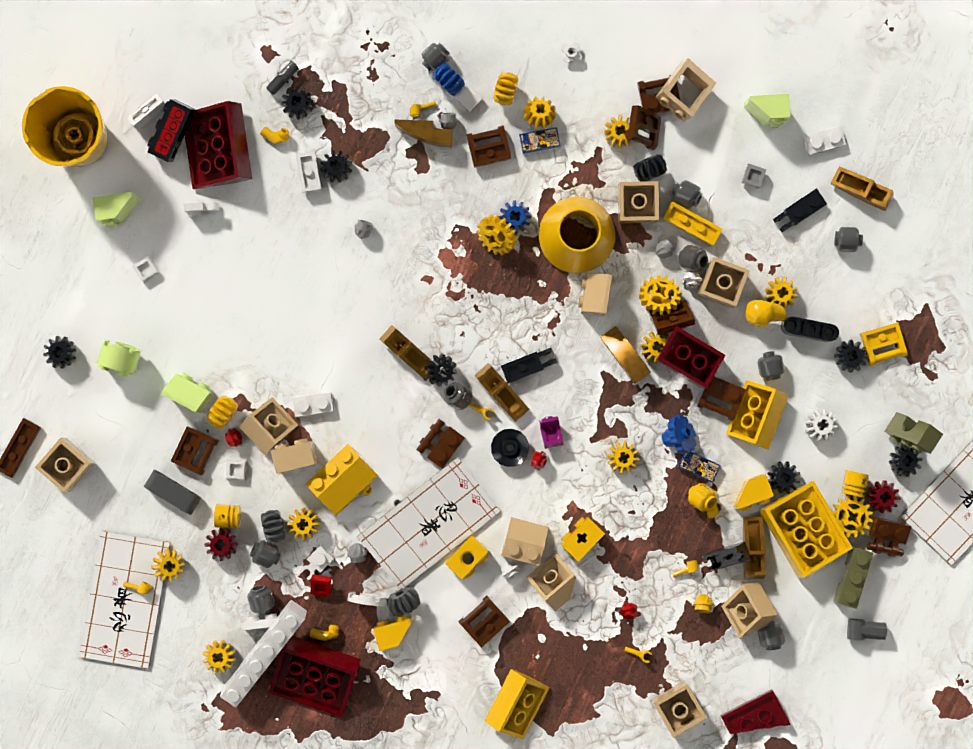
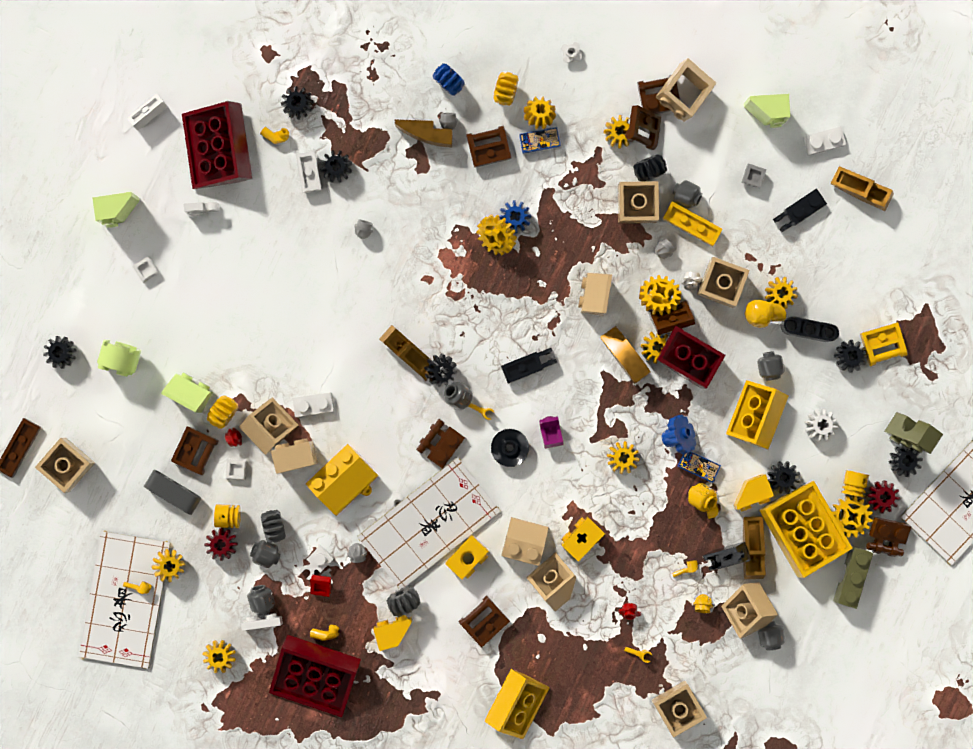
(55, 119): yellow cone -> none
(170, 130): black brick -> none
(263, 653): white brick -> none
(282, 77): dark grey axle -> none
(307, 530): yellow gear -> none
(367, 599): white tile -> none
(415, 109): yellow hand -> none
(434, 56): dark grey head -> none
(469, 98): white tile -> none
(501, 392): pearl gold slope -> none
(510, 570): white plate -> none
(539, 460): red plate -> none
(572, 259): yellow cone -> none
(693, 258): dark grey head -> none
(725, 392): reddish brown plate -> none
(755, 714): dark red wing -> none
(848, 239): dark grey head -> none
(859, 629): dark grey piece -> none

